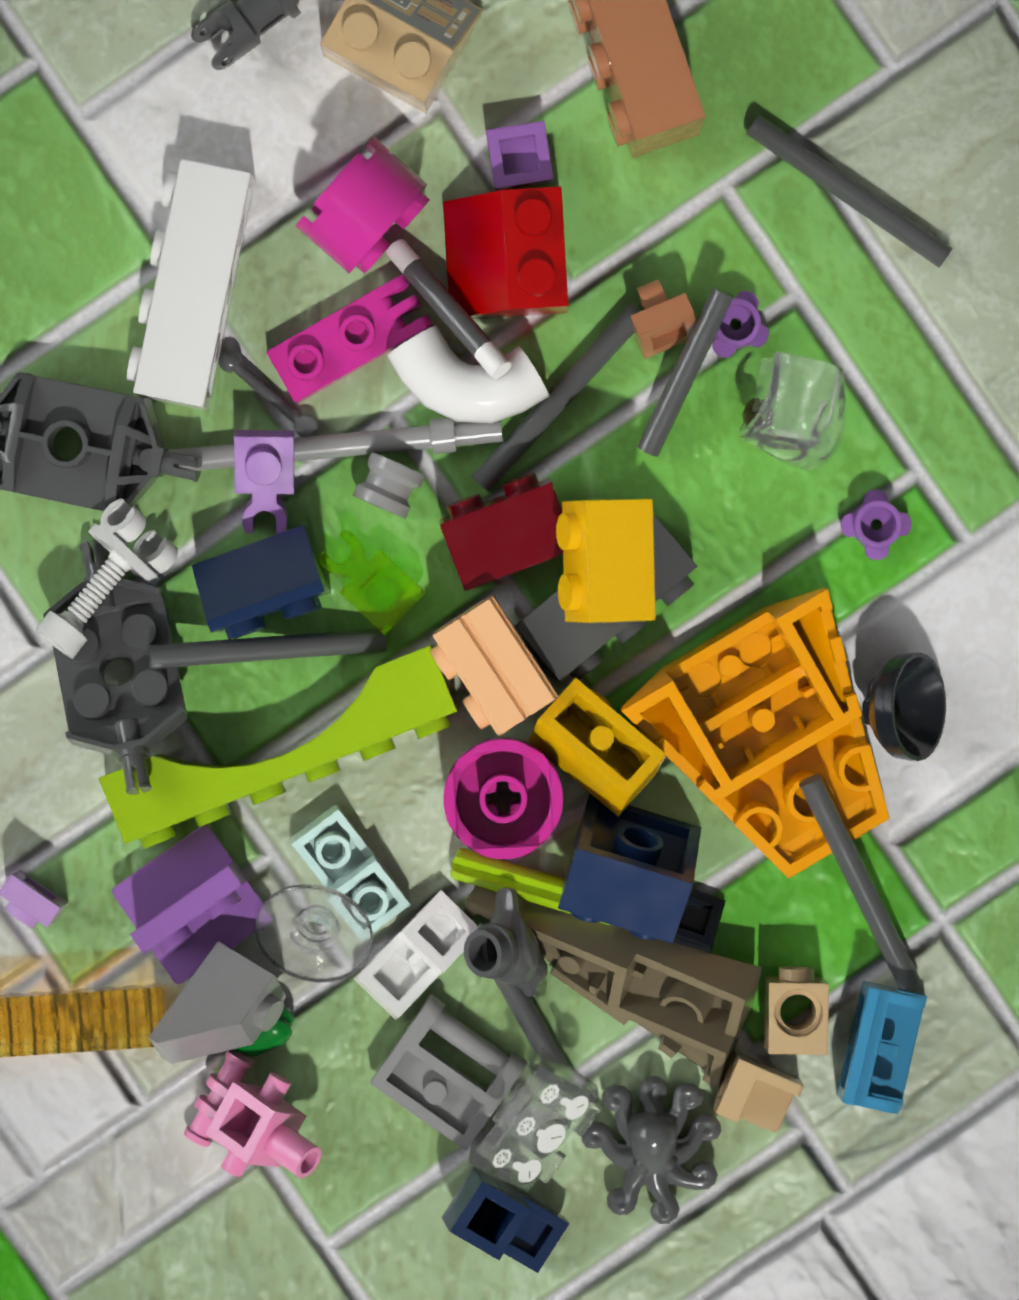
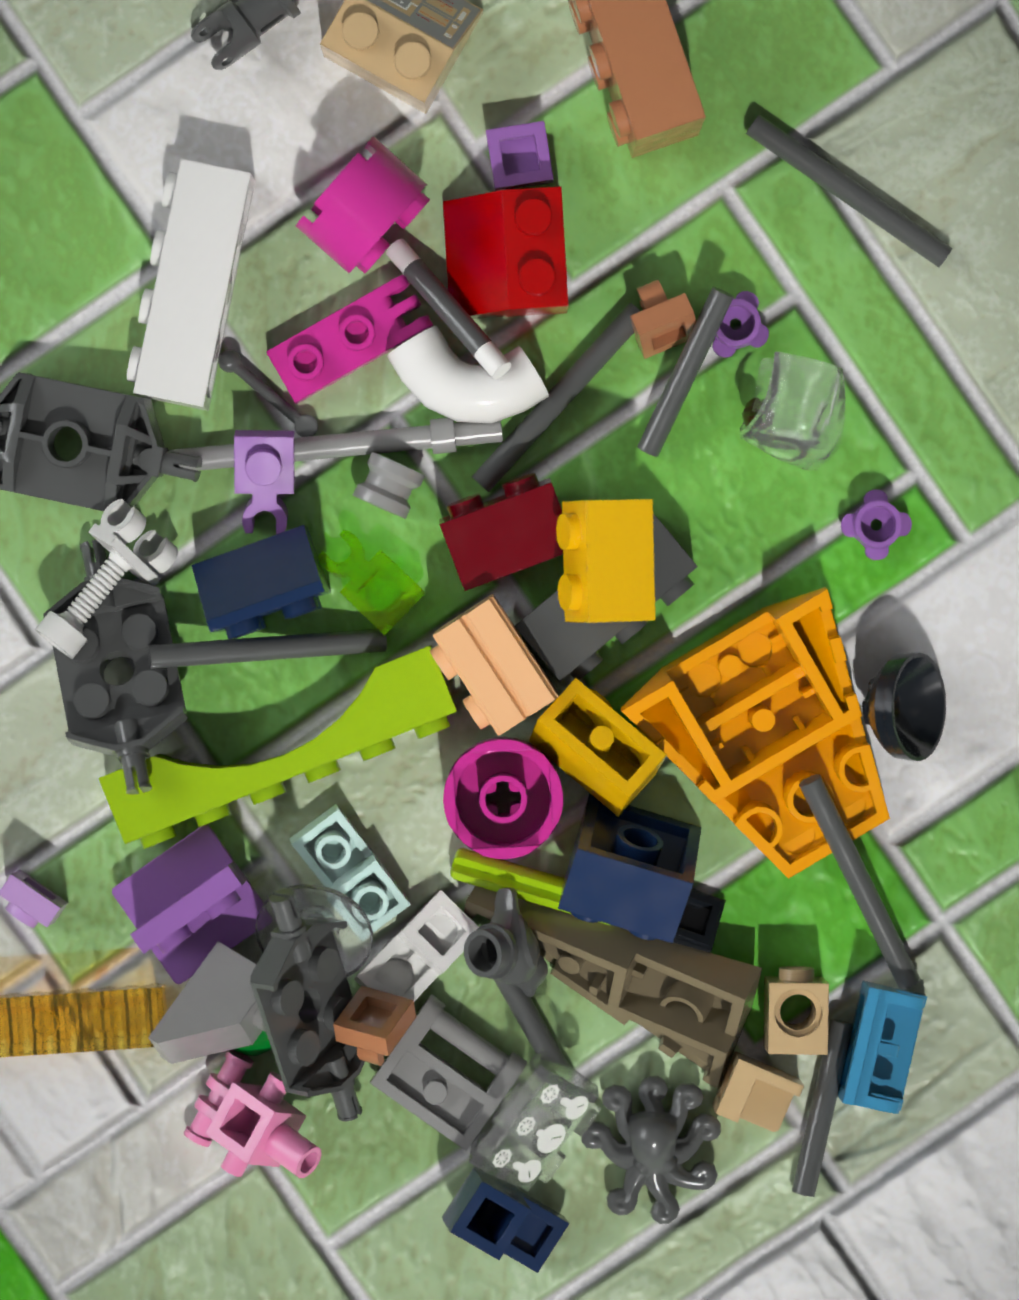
(307, 972): none -> dark grey plate
(374, 1023): none -> nougat tile
(822, 1108): none -> dark grey bar

